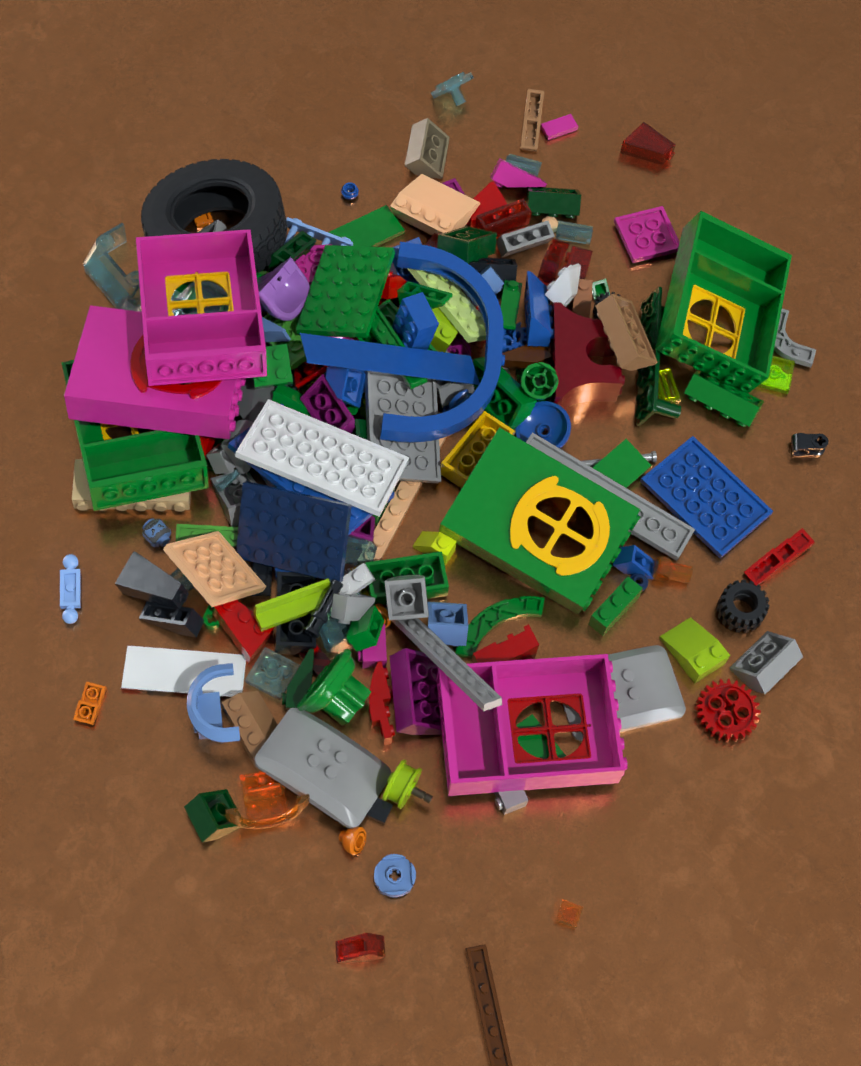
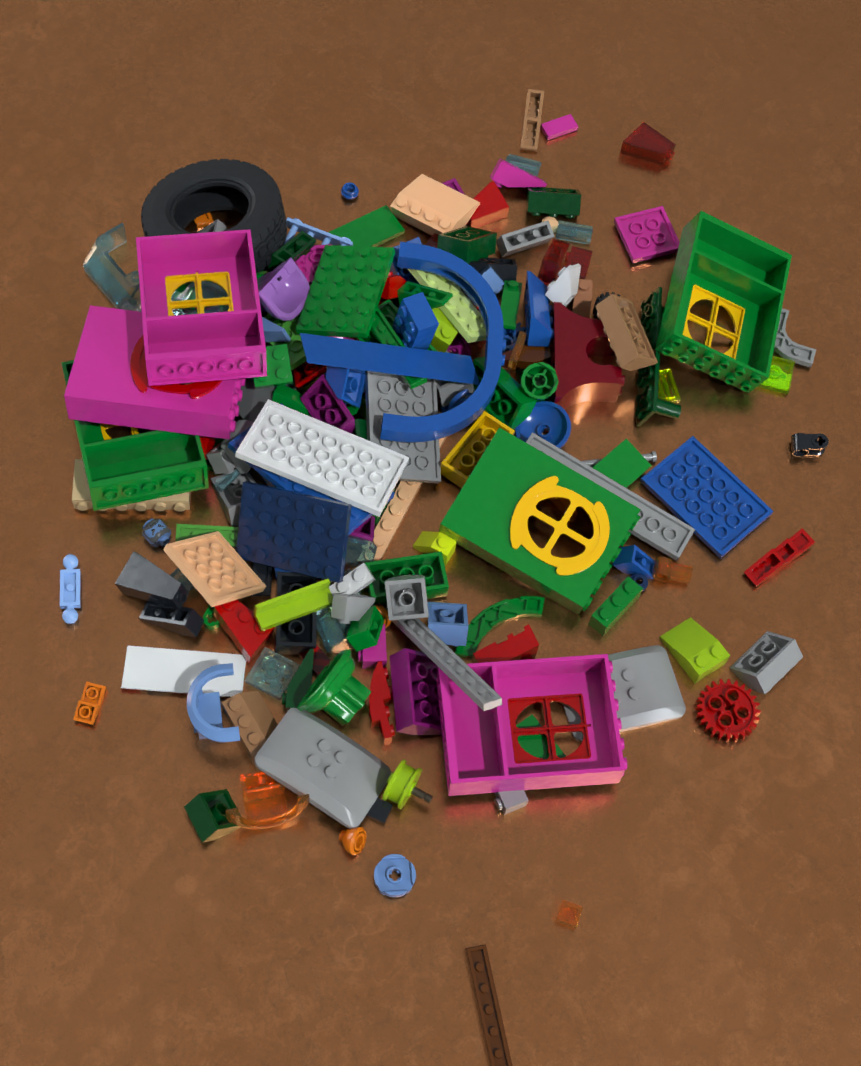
(319, 616): black pin -> none
(360, 948): clear red slope -> none
(427, 149): dark tan slope -> none
(452, 86): clear light blue plate -> none
(505, 218): clear red brick -> none
(517, 351): none -> clear orange tile
(599, 287): green slope -> none
(724, 398): green slope -> none
(751, 595): black tyre -> none

